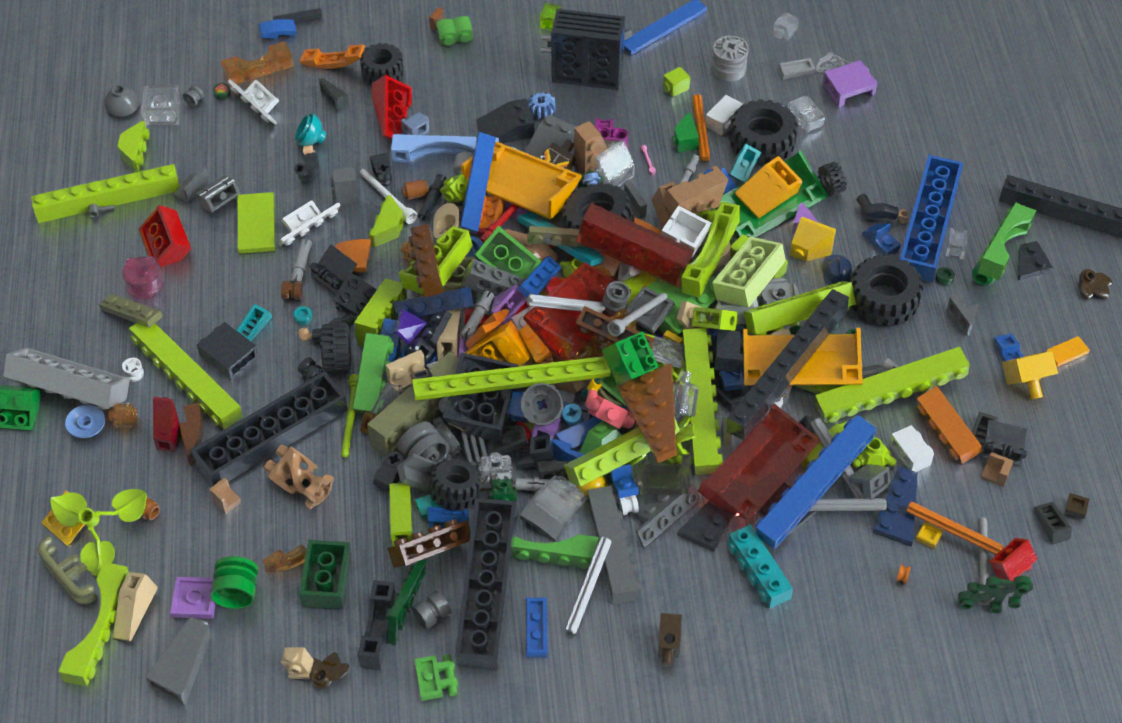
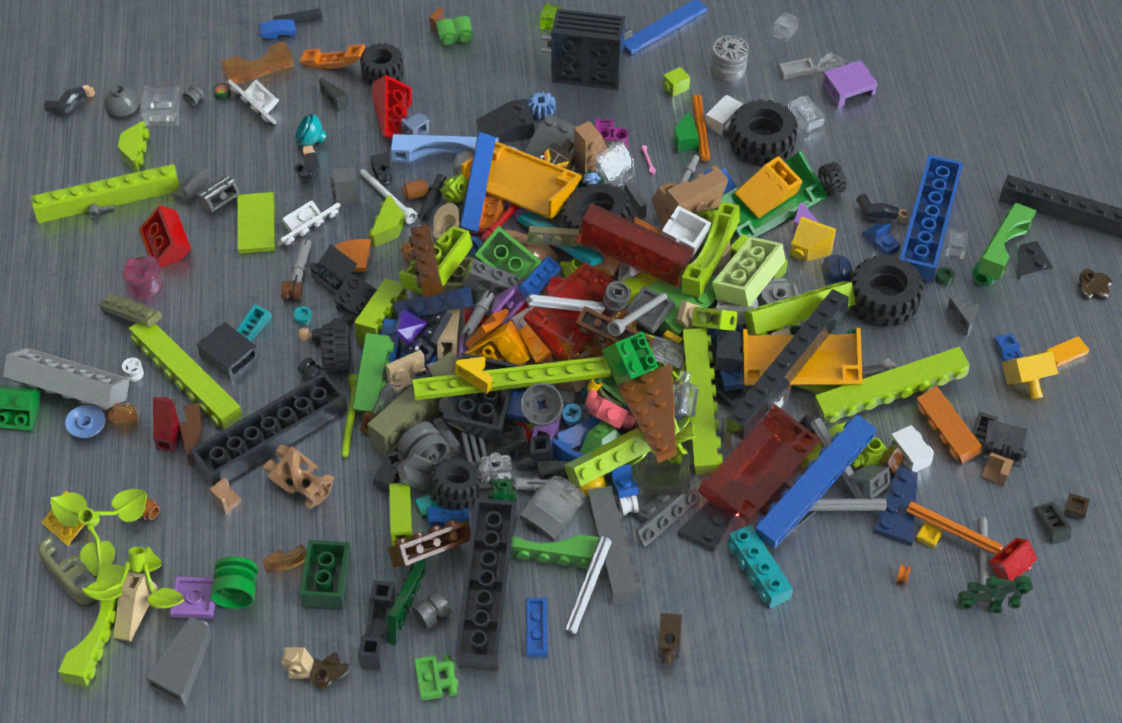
(69, 99): none -> black arm
(139, 560): none -> lime plant
(472, 372): none -> yellow slope
(744, 163): teal slope -> none
(892, 459): none -> reddish brown slope

